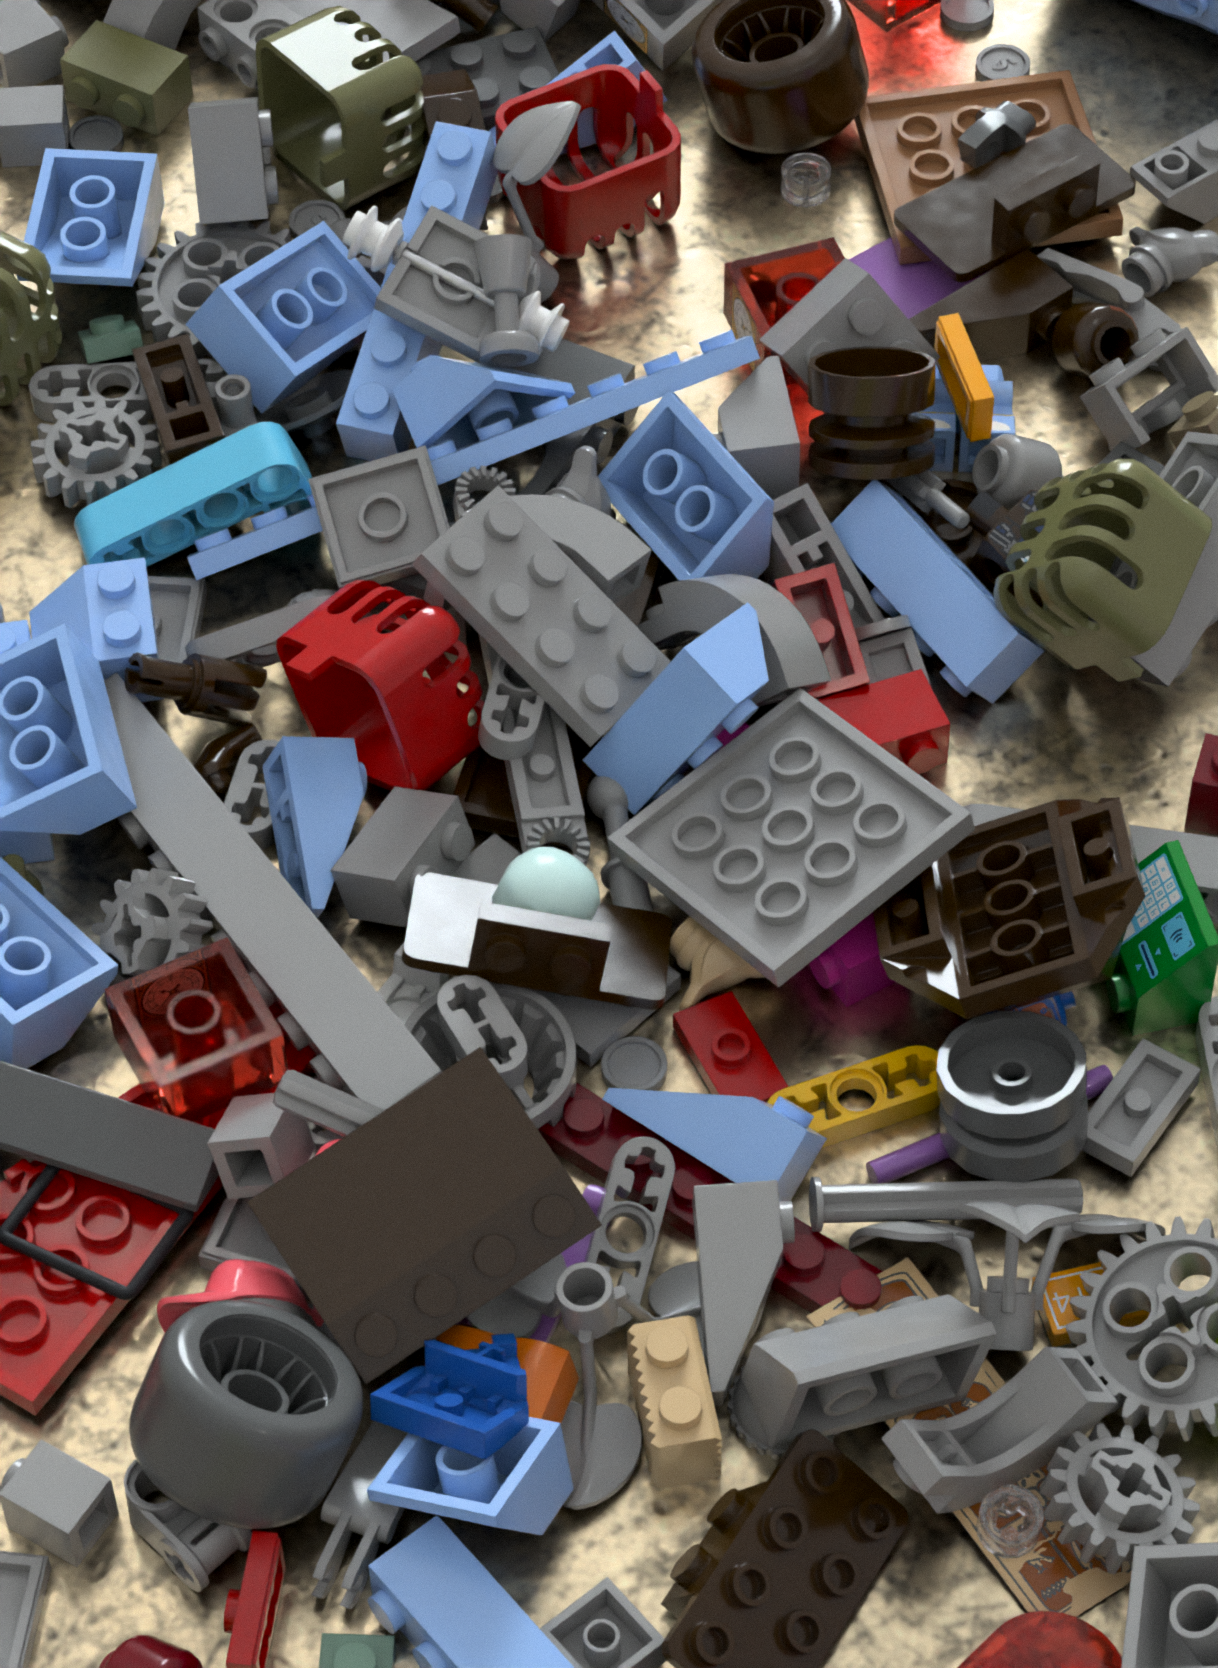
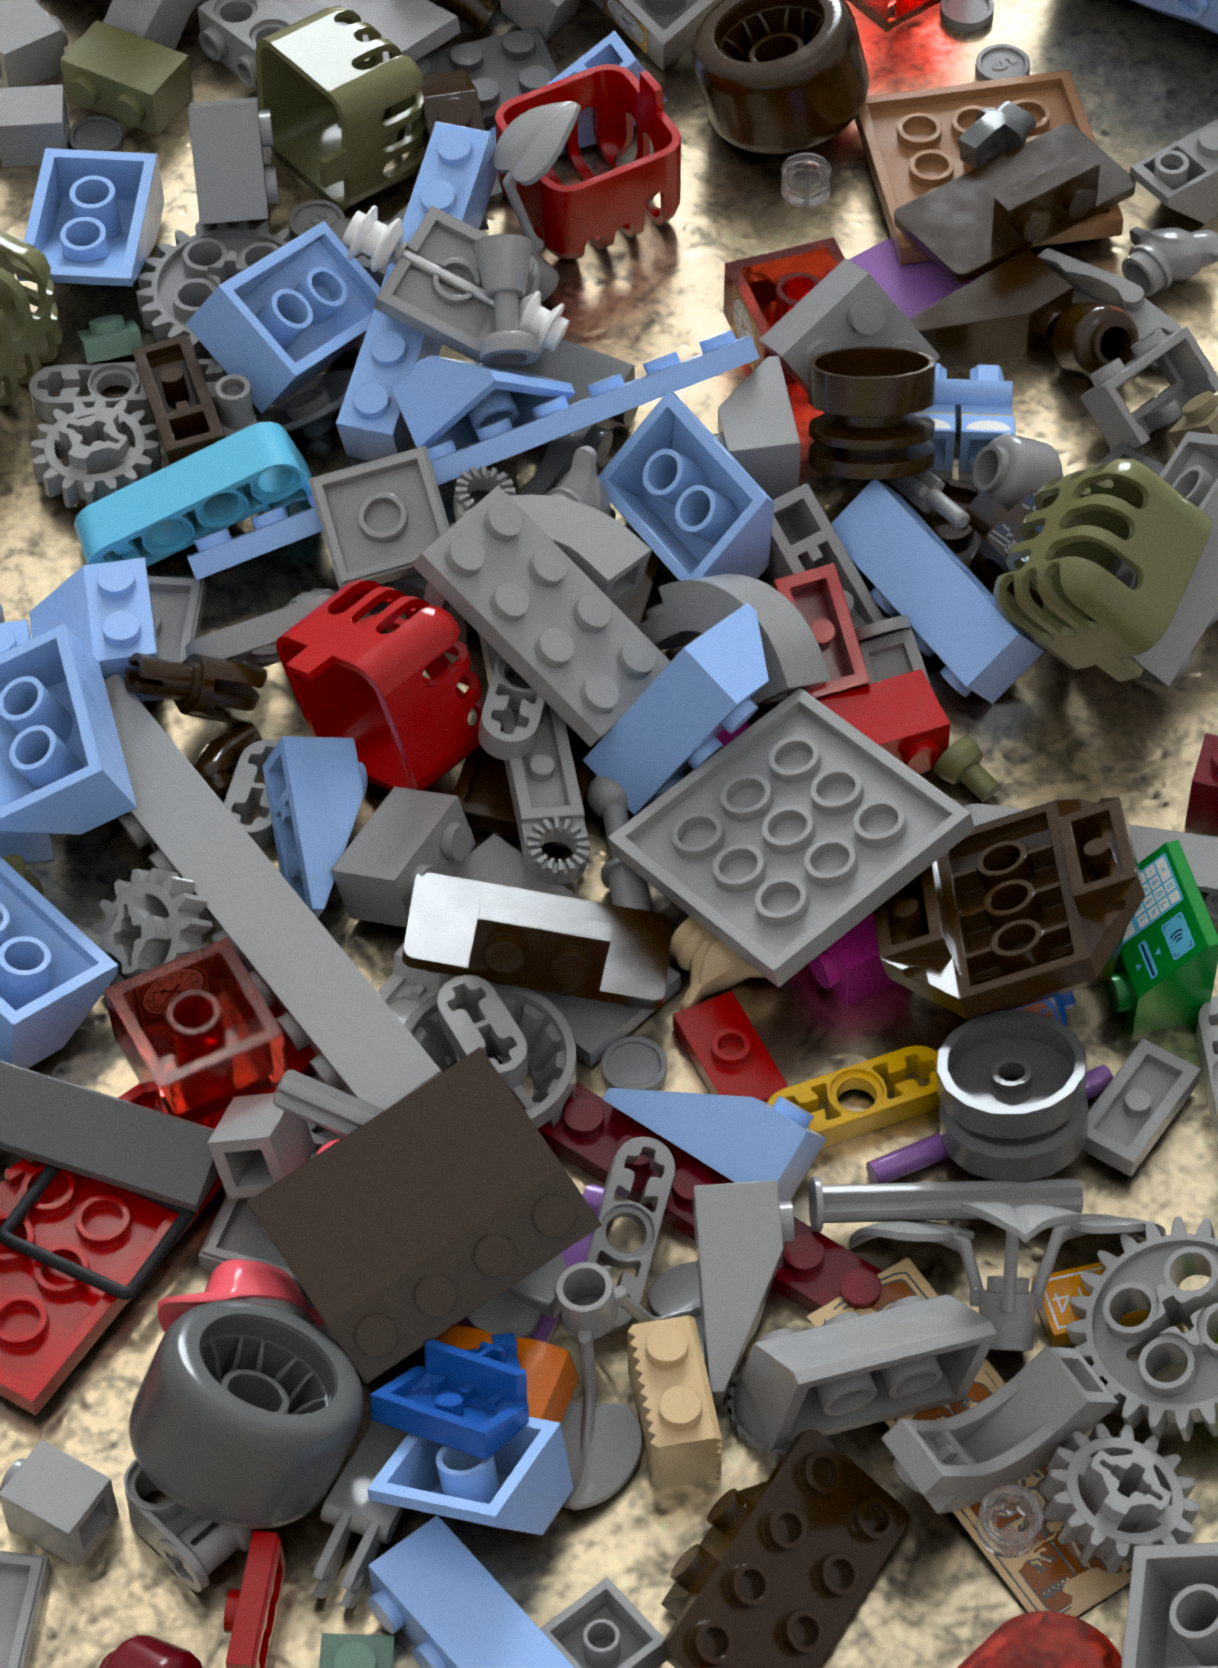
(549, 883): light aqua hair -> none
(962, 764): none -> olive piece
(964, 377): light orange tile -> none

